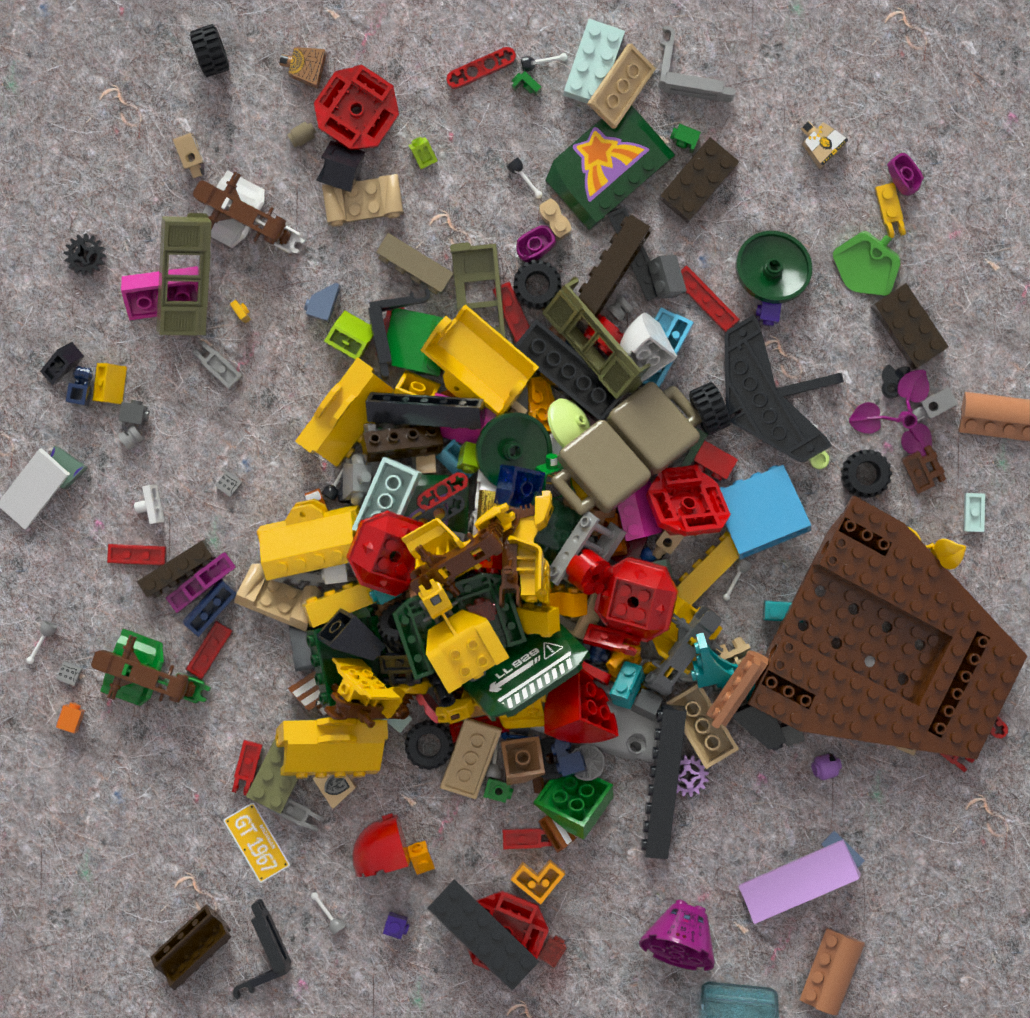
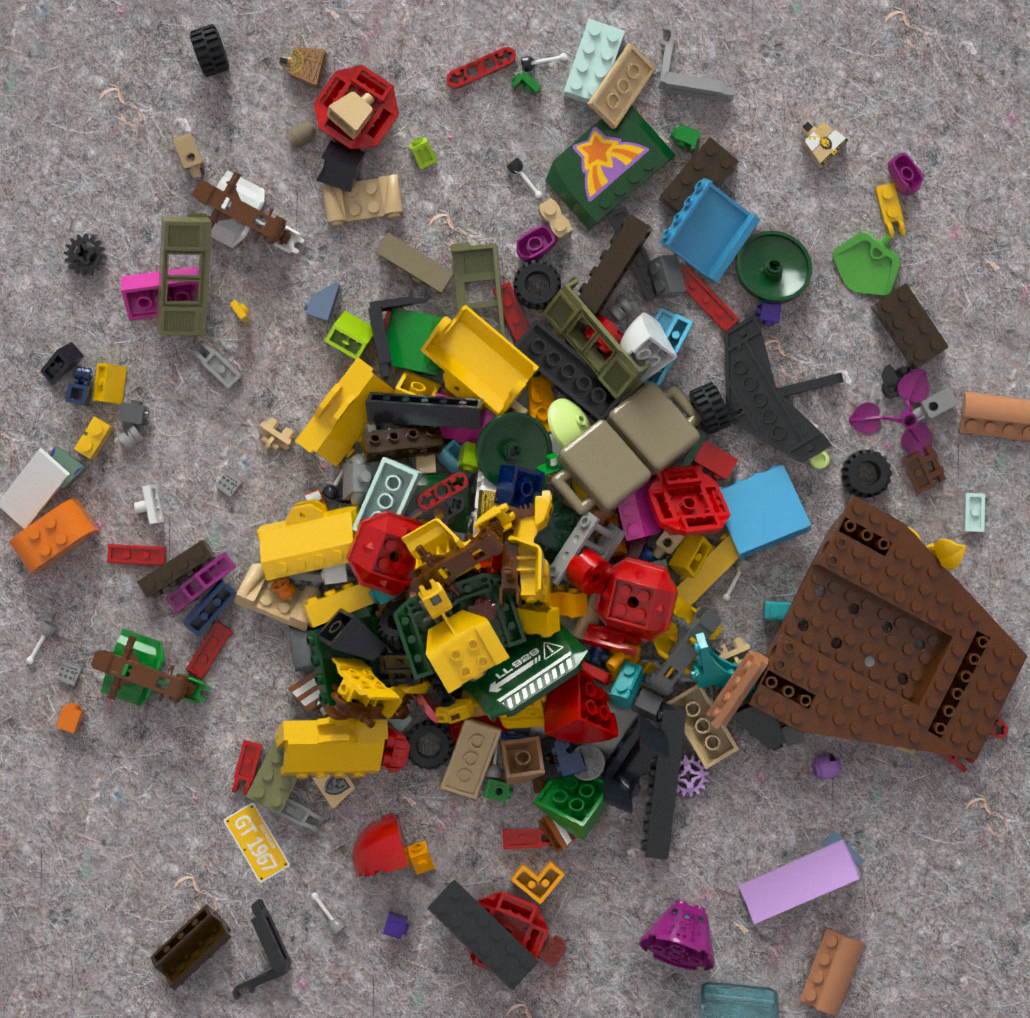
(53, 535): none -> orange brick
(97, 435): none -> yellow piece
(273, 437): none -> tan hips
(283, 587): none -> orange wheel
(351, 113): none -> tan torso
(395, 750): none -> red slope
(630, 761): none -> black windscreen
(690, 555): none -> yellow brick
(709, 230): none -> dark azure panel

